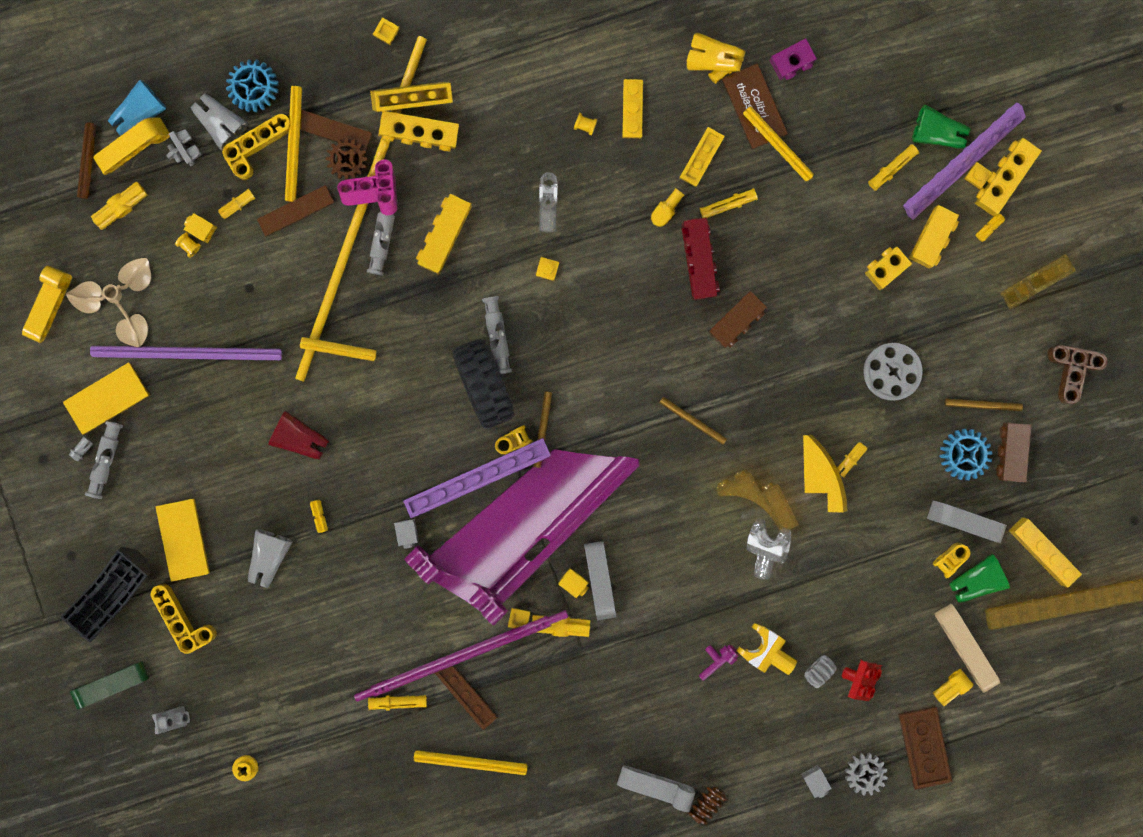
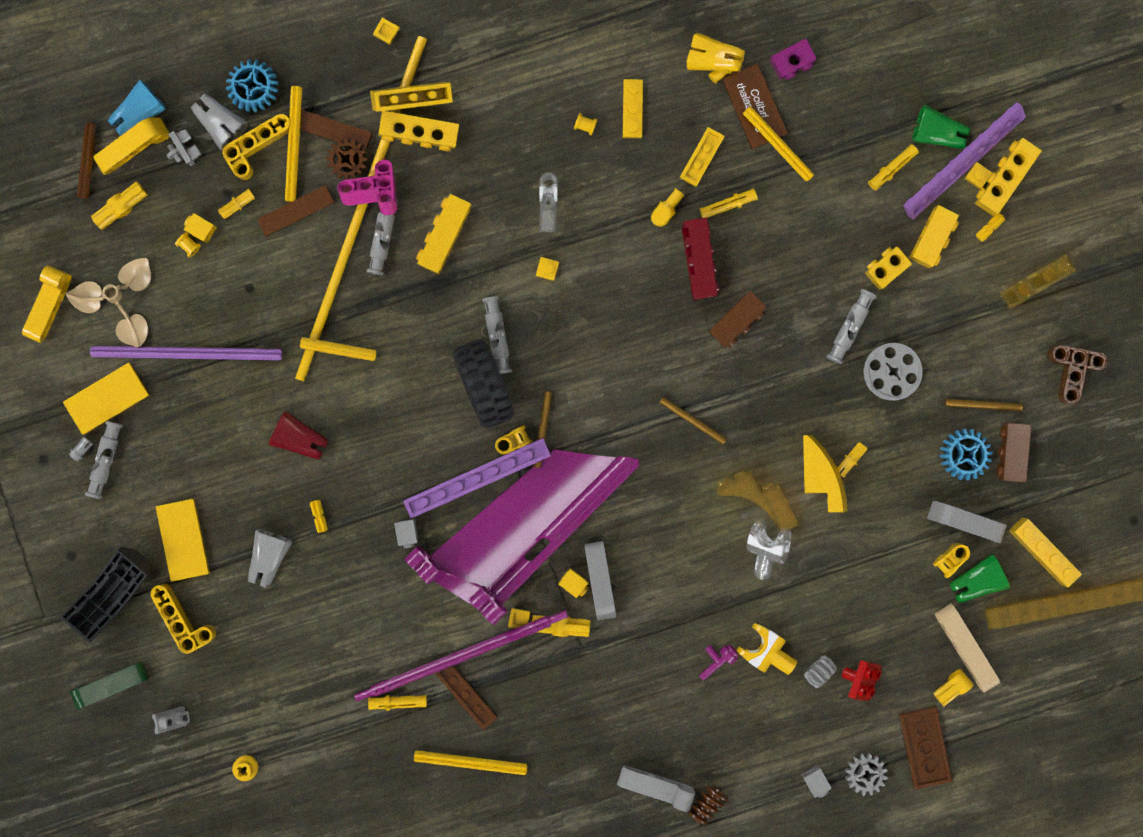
(857, 315): none -> light grey piece

